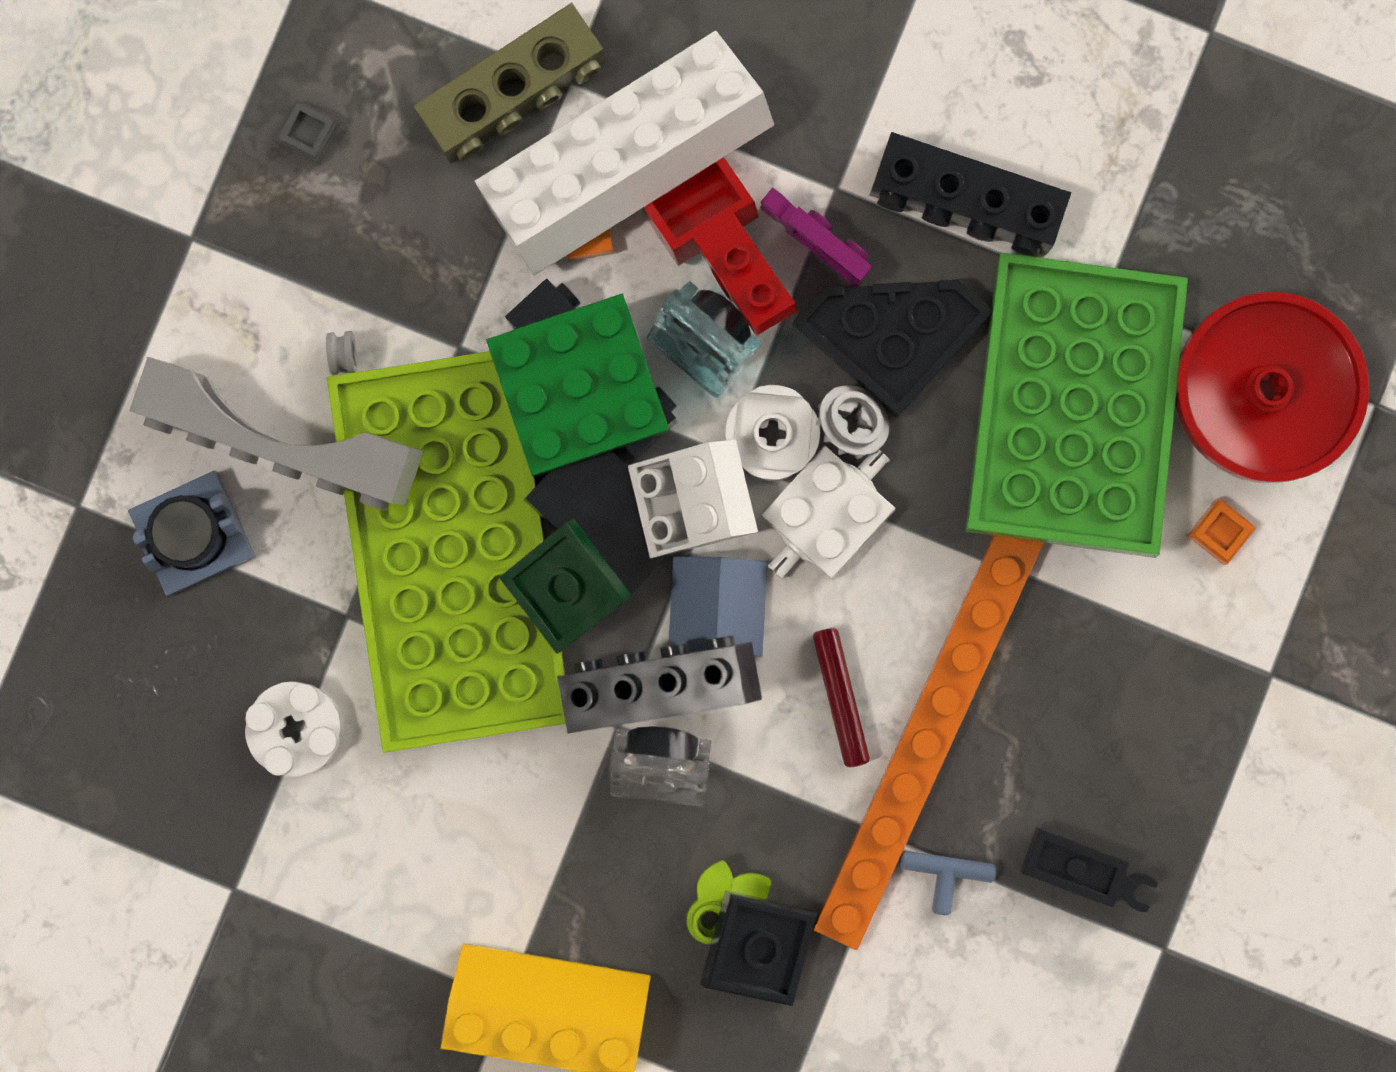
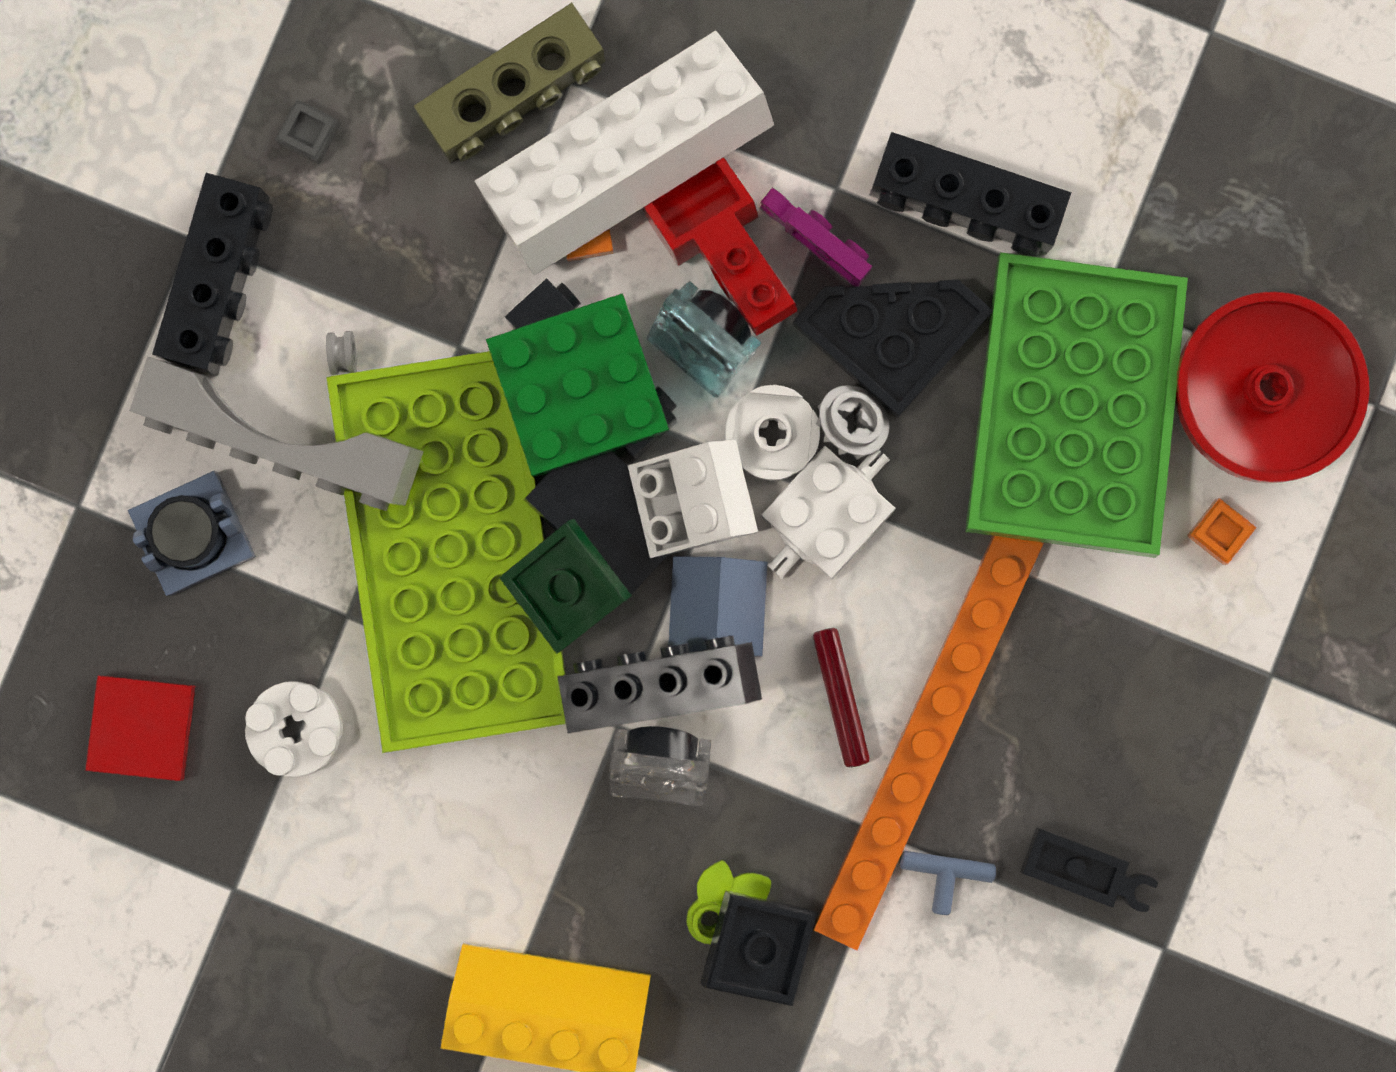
(140, 728): none -> red tile
(213, 274): none -> black brick

